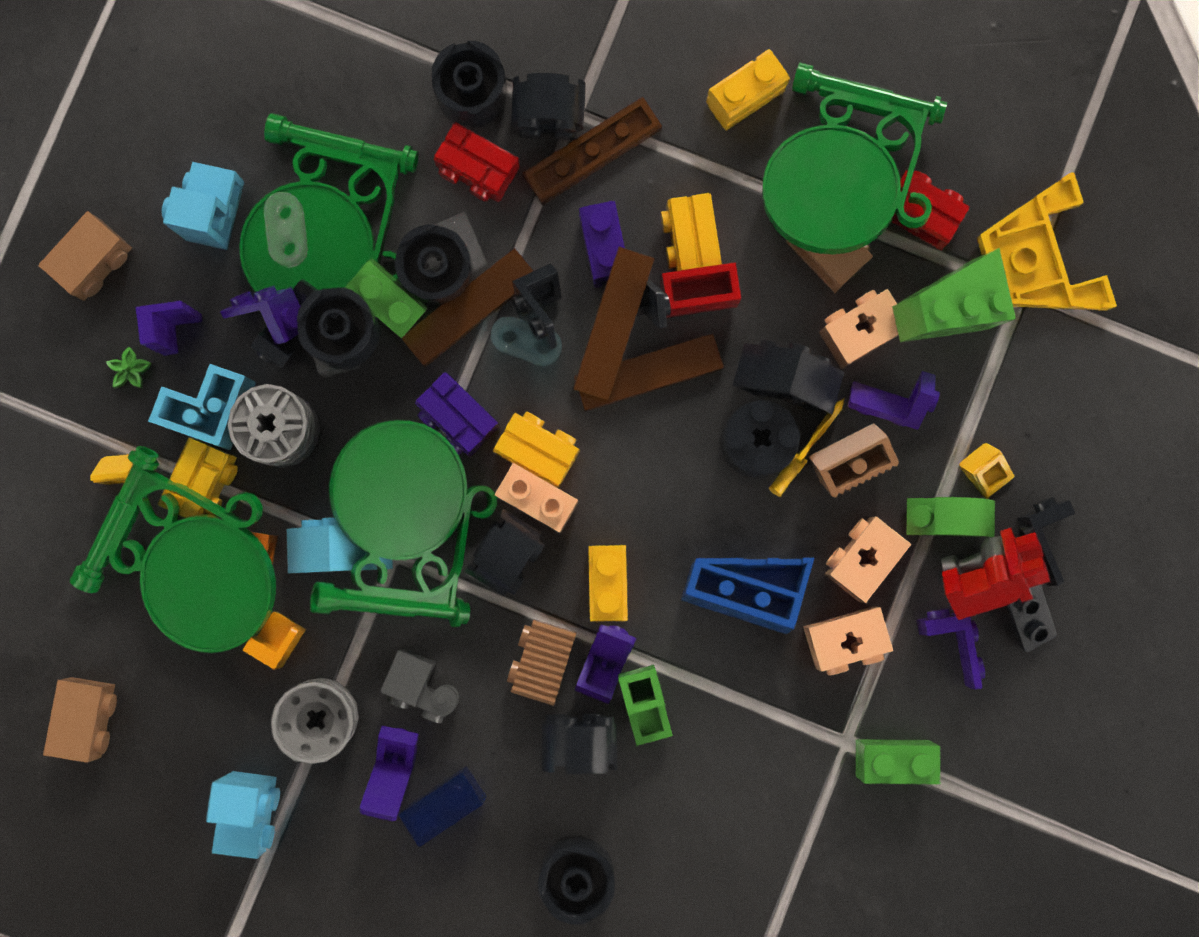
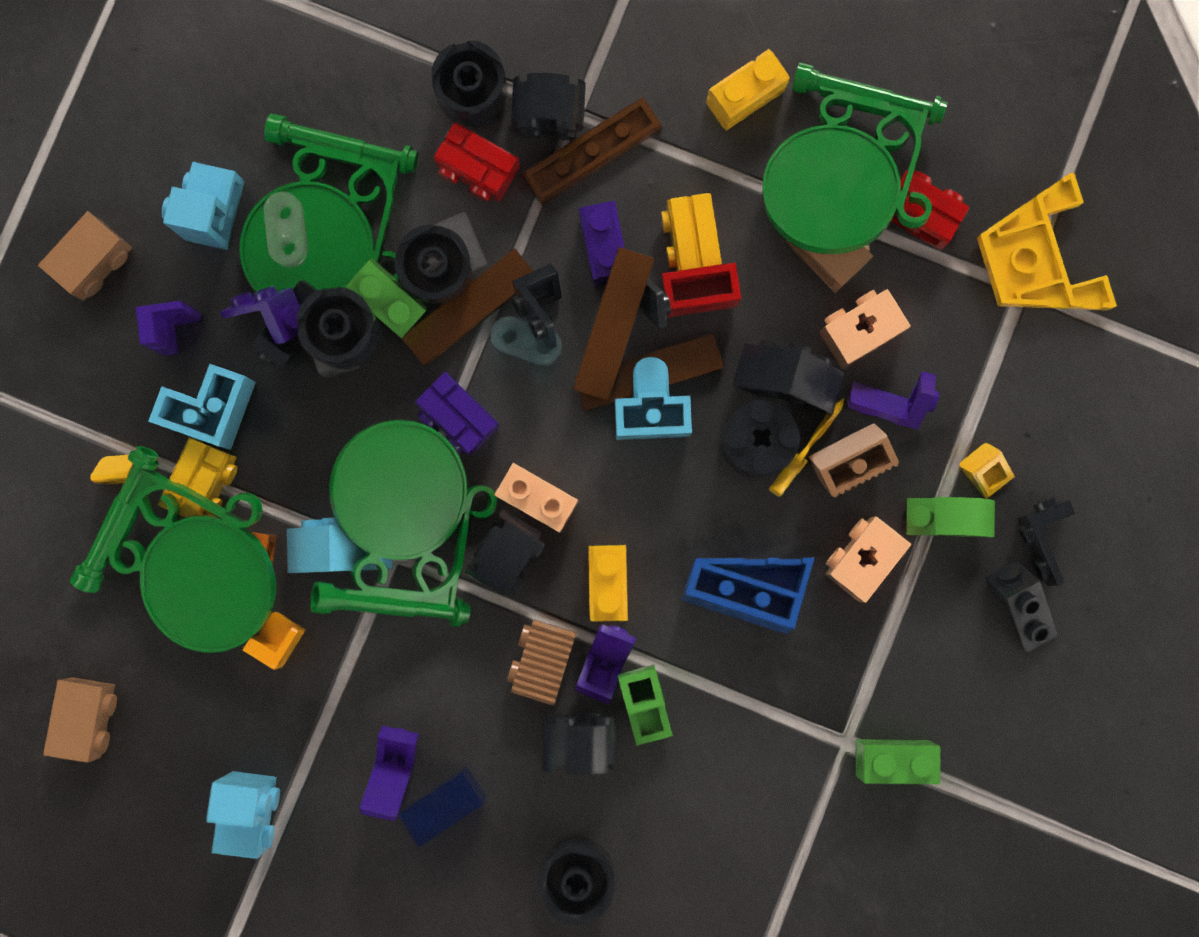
(128, 369): bright green plant -> none
(293, 717): light grey wheel -> none
(294, 421): light grey wheel -> none
(410, 685): dark grey brick -> none
(537, 449): yellow brick -> none
(652, 409): none -> medium azure brick
(870, 645): light nougat brick -> none
(941, 622): dark purple bracket -> none
(959, 302): bright green wedge -> none
(995, 575): red hips -> none

